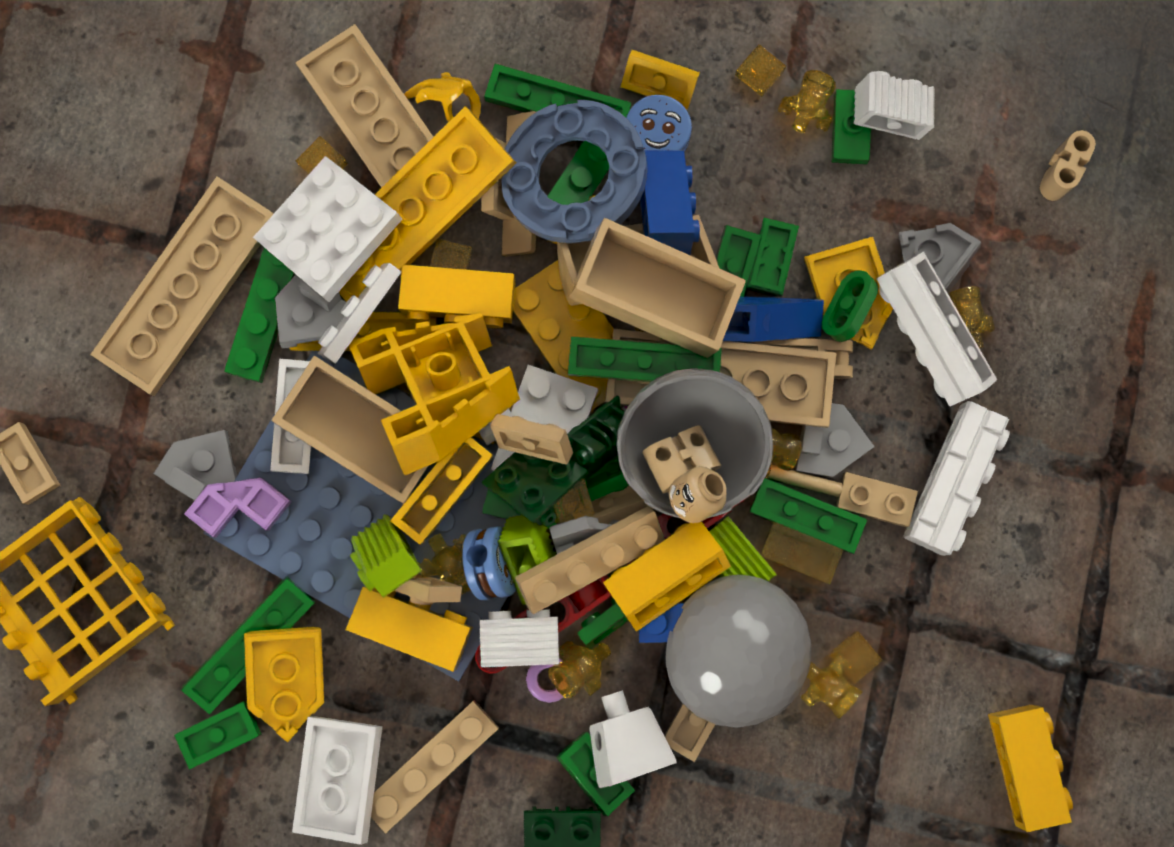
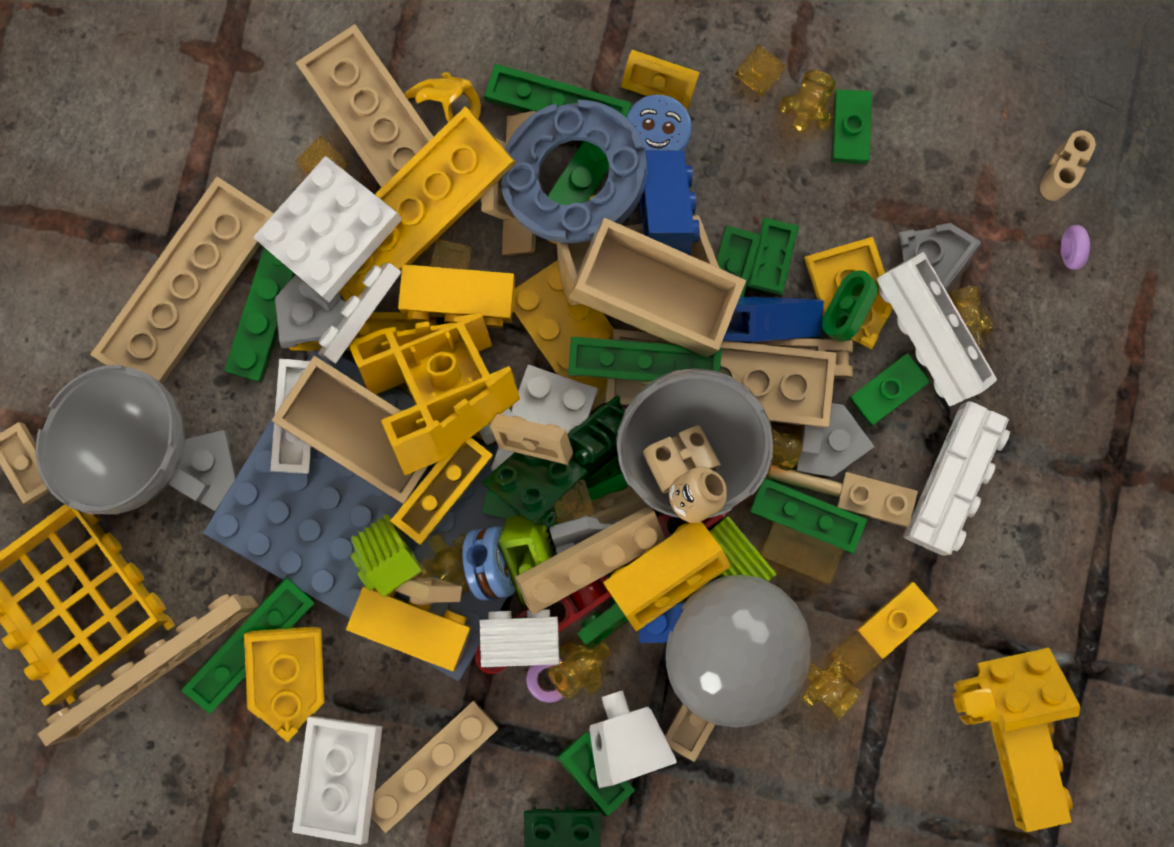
(110, 441): none -> light grey piece
(159, 660): none -> tan plate
(217, 735): green plate -> none
(222, 500): lavender tile -> none
(889, 389): none -> green plate
(894, 105): white brick -> none
(897, 619): none -> yellow plate
(1016, 692): none -> yellow plate
(1075, 247): none -> lavender piece

